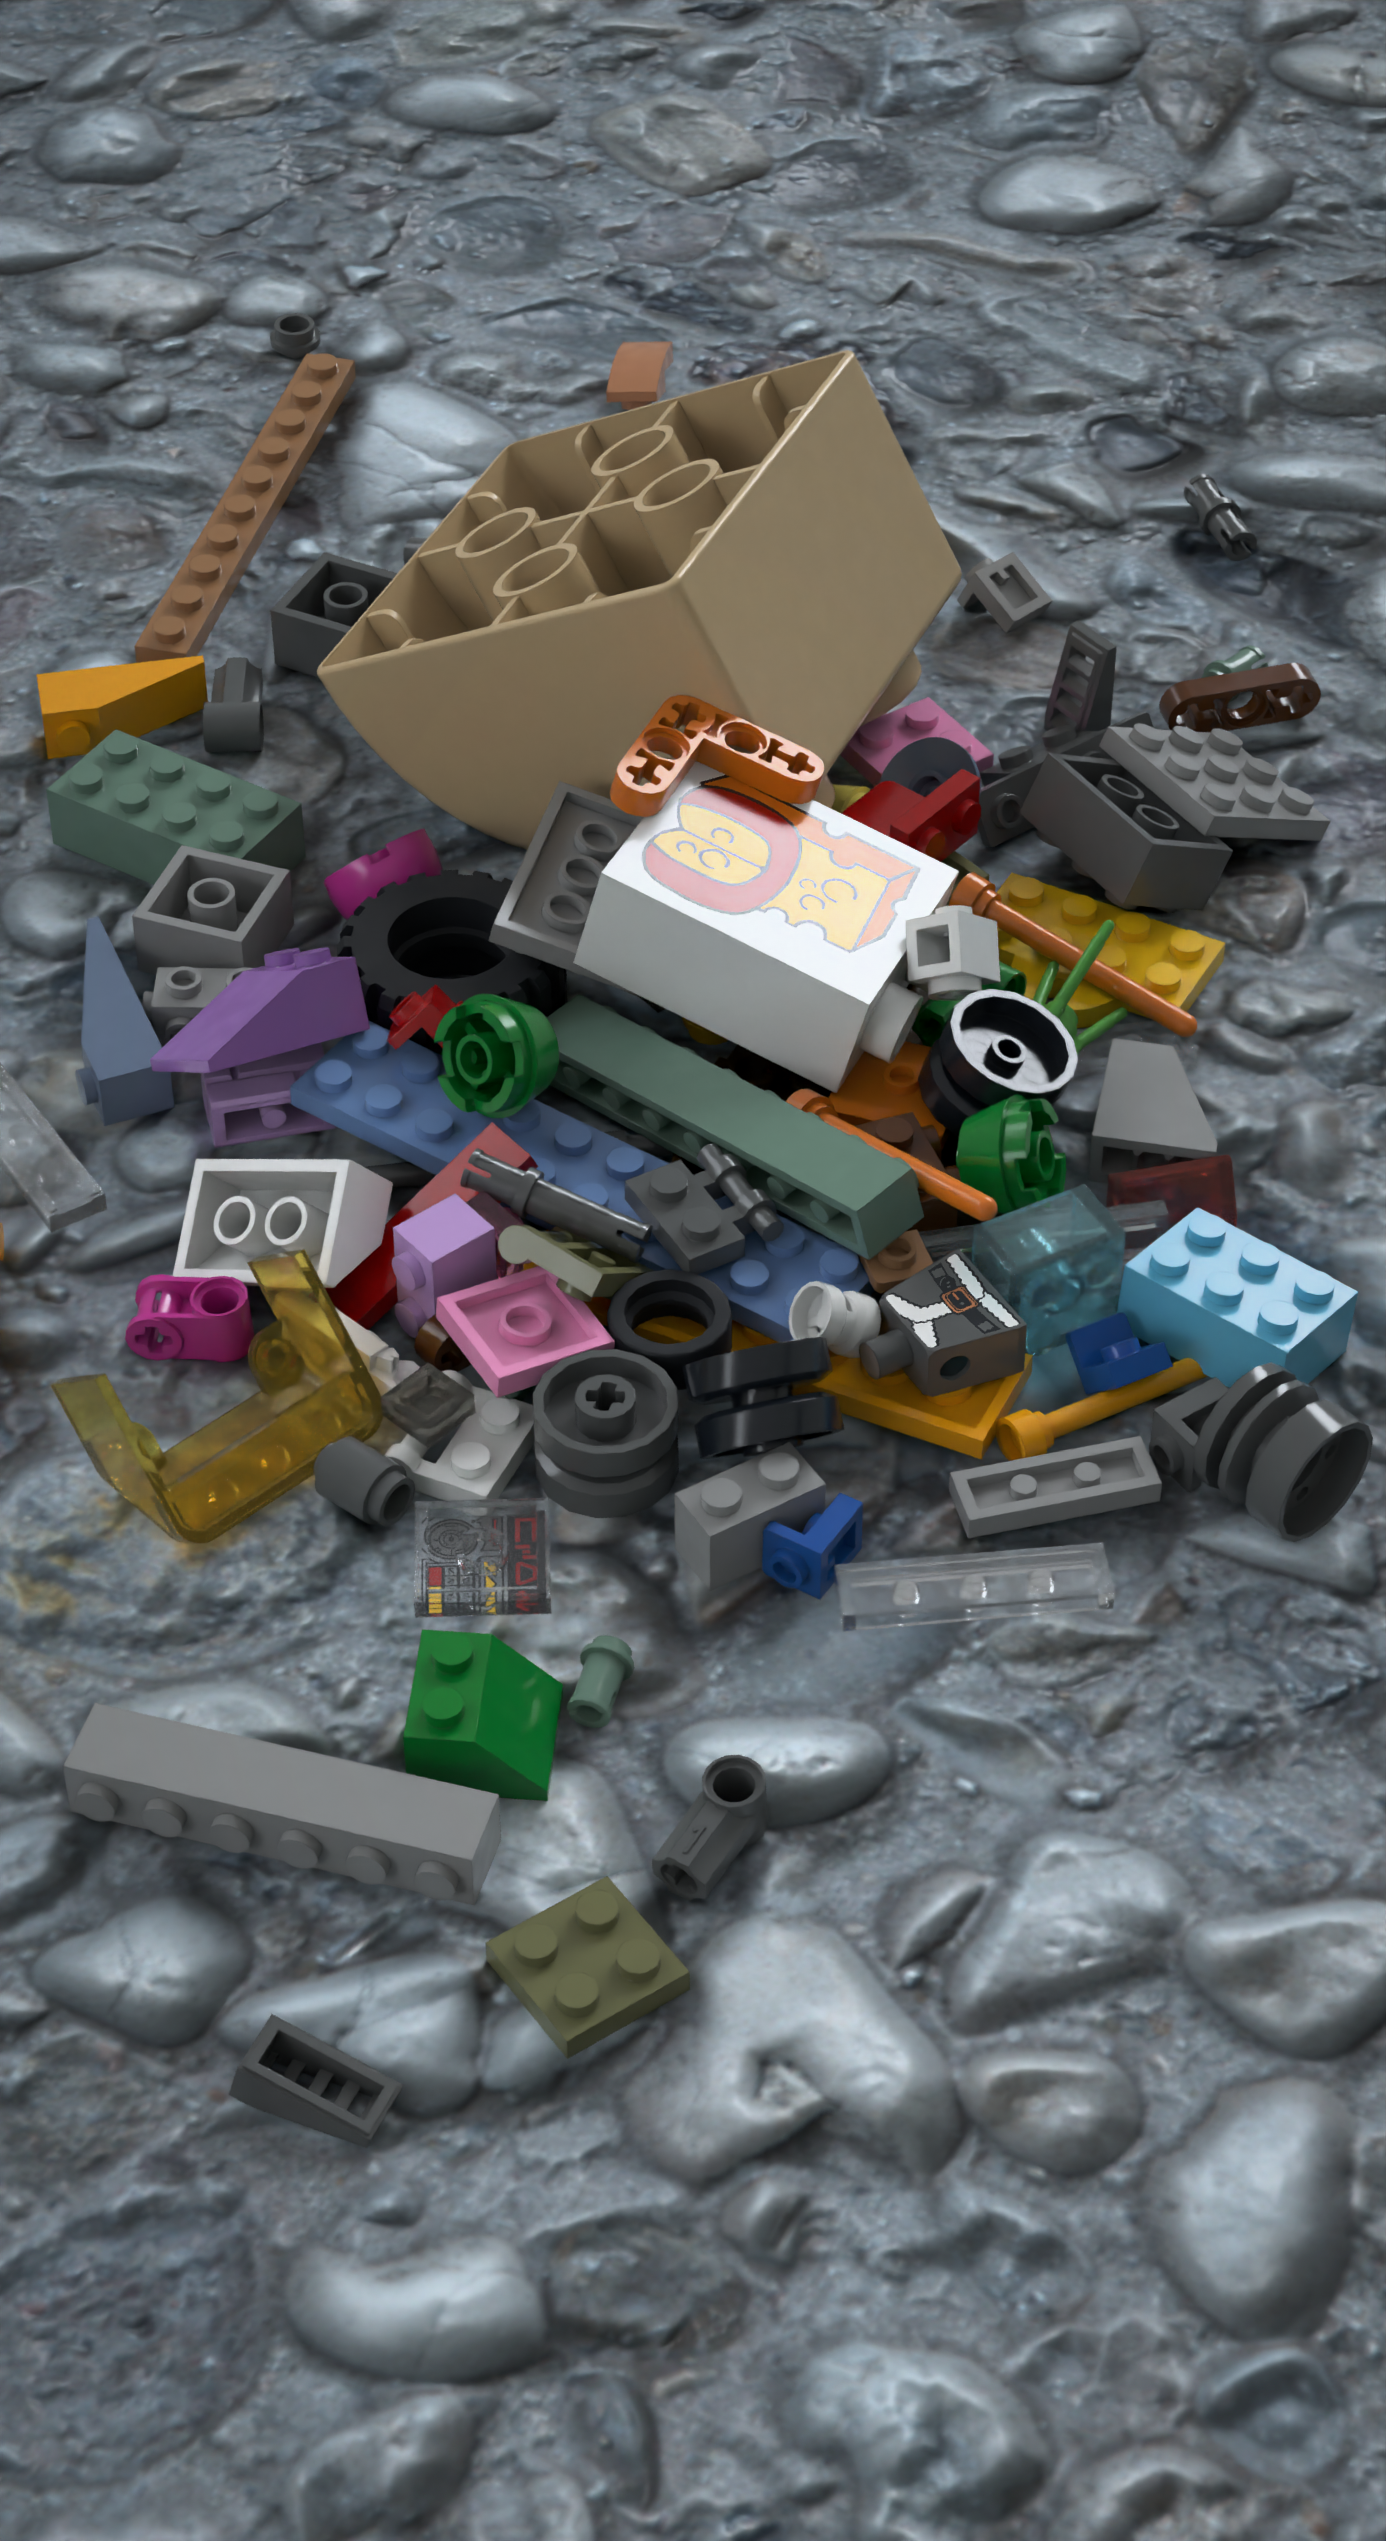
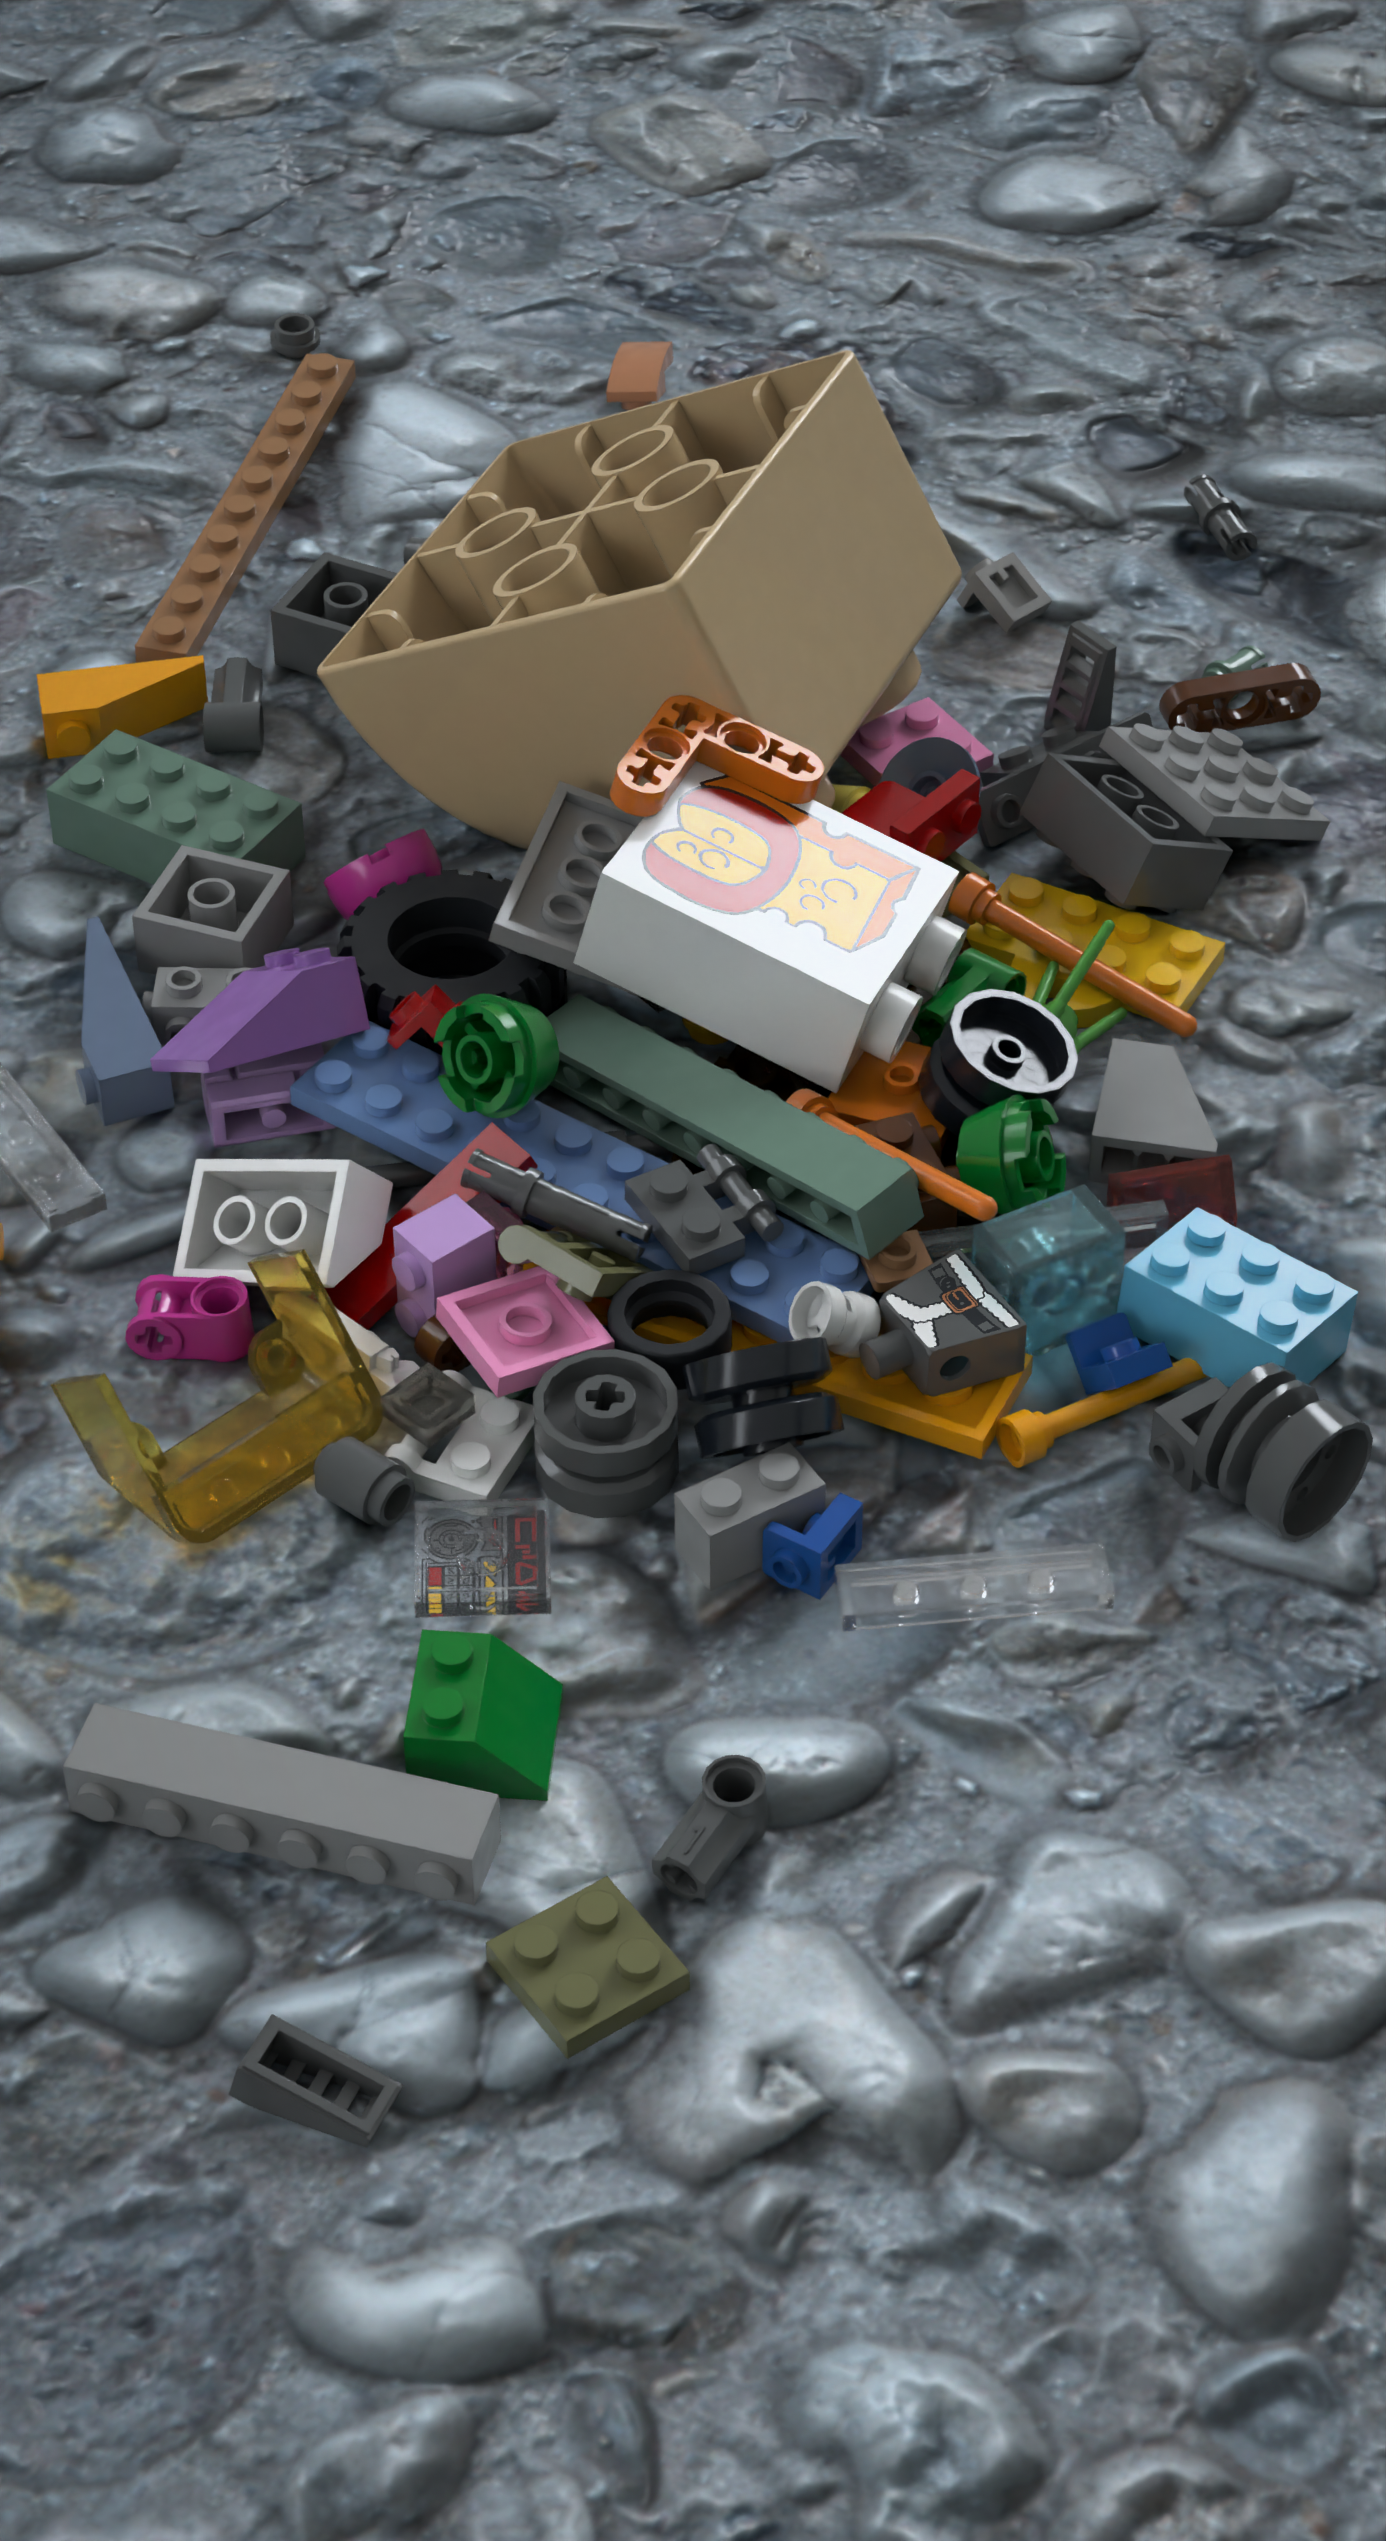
(605, 1666): sand green pin -> none
(952, 952): white brick -> none
(1054, 1487): light grey plate -> none

